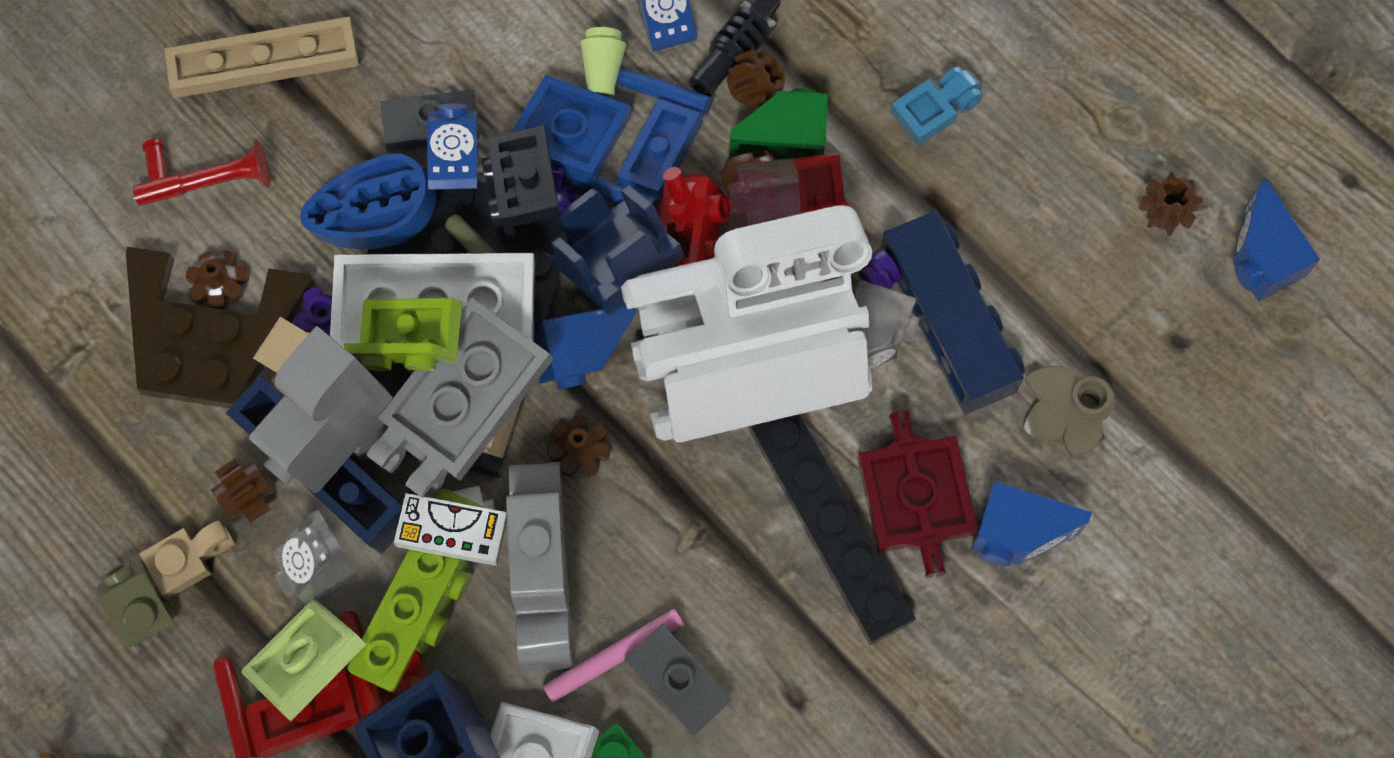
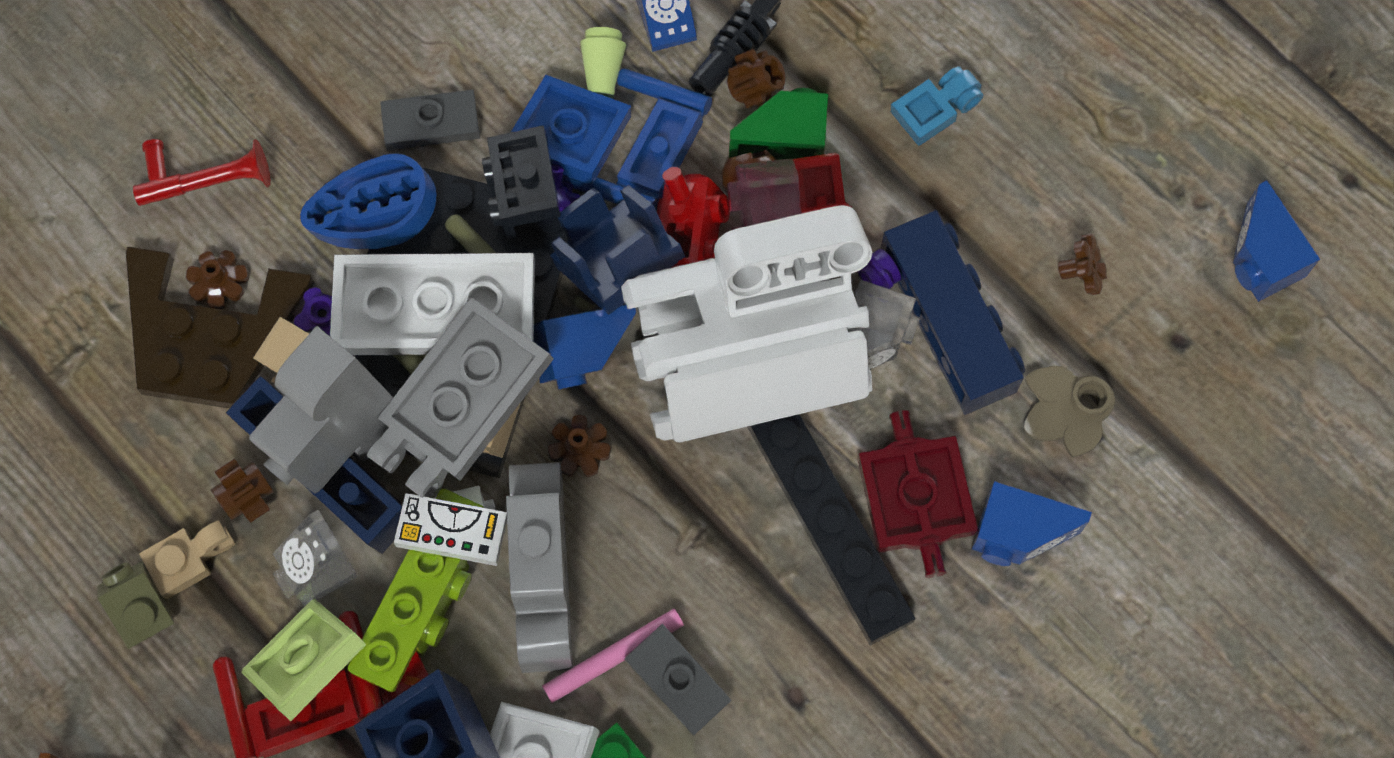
(261, 57): tan plate -> none
(408, 332): lime bracket -> none
(452, 147): blue slope -> none
(1085, 265): none -> reddish brown plant
(1174, 191): reddish brown gear -> none

